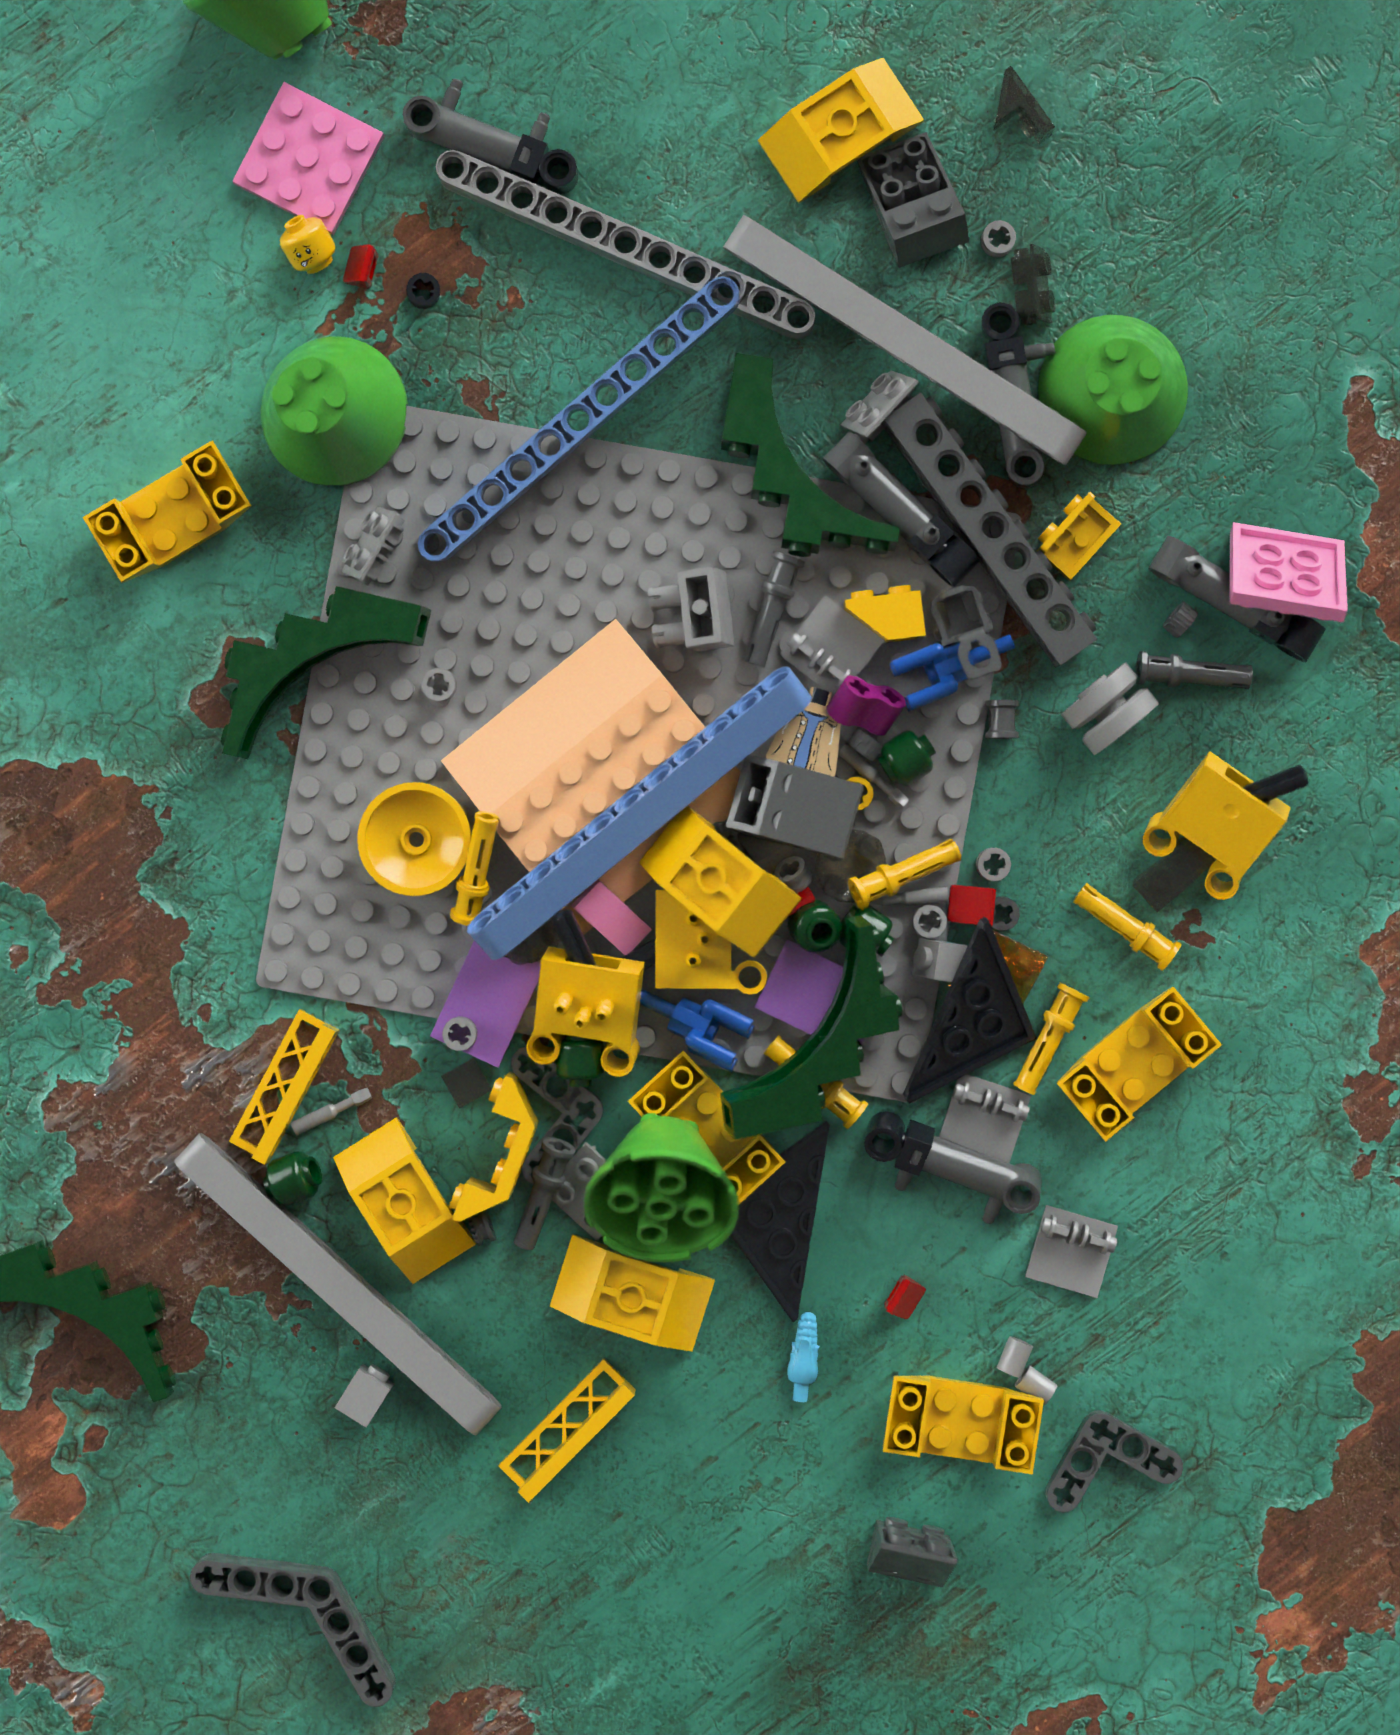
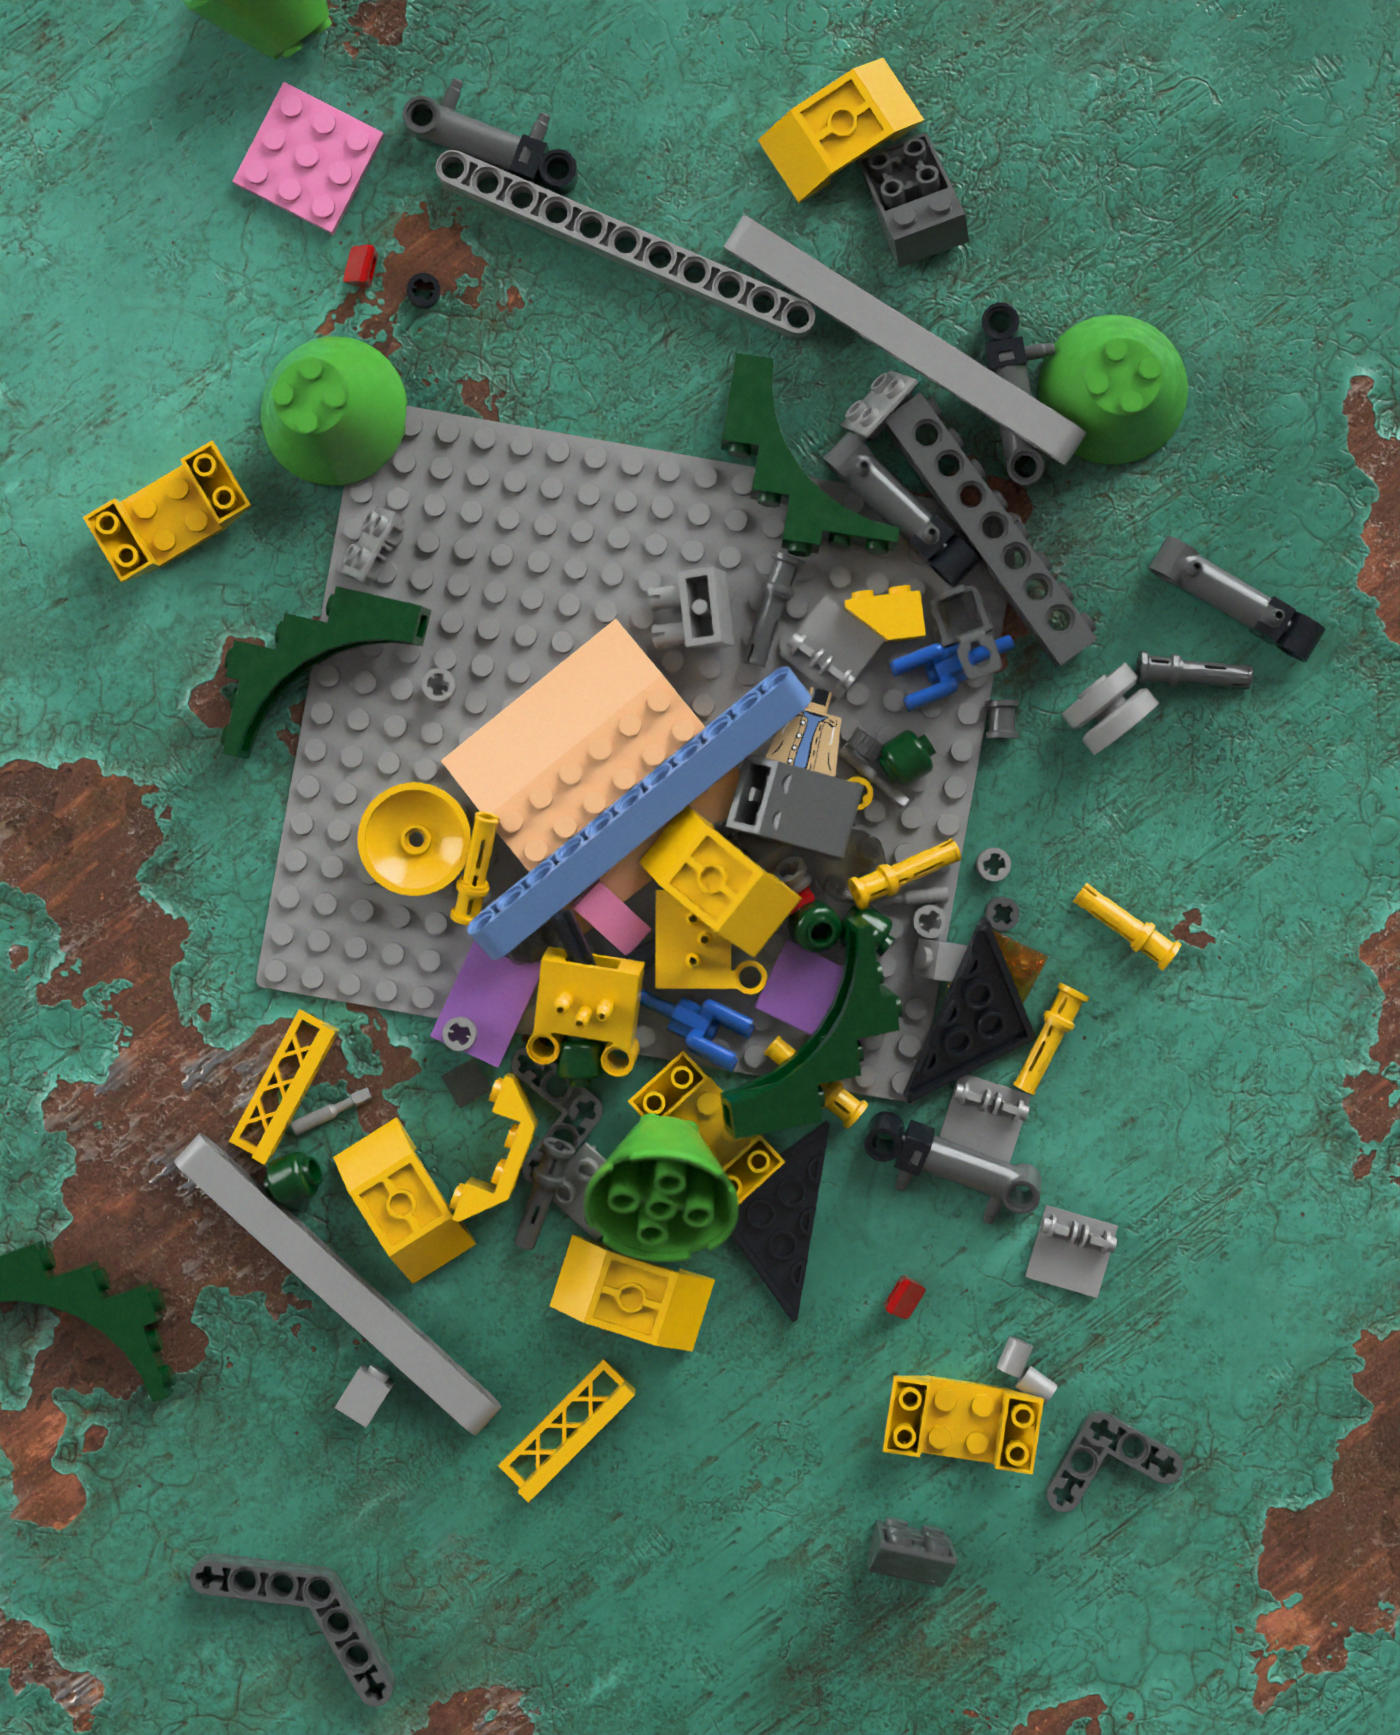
(307, 244): yellow head -> none
(483, 1227): dark grey bush -> none
(585, 402): medium blue beam -> none
(803, 1359): medium azure piece -> none
(866, 705): magenta axle -> none
(971, 904): red slope -> none
(1002, 249): light grey bush -> none
(1017, 99): clear smoke slope -> none
(1033, 271): clear smoke hinge -> none
(1078, 536): yellow bracket -> none
(1137, 1061): yellow slope -> none
(1172, 874): clear smoke slope -> none
(1180, 619): dark grey axle -> none
(1225, 818): yellow piece -> none
(1287, 572): bright pink plate -> none

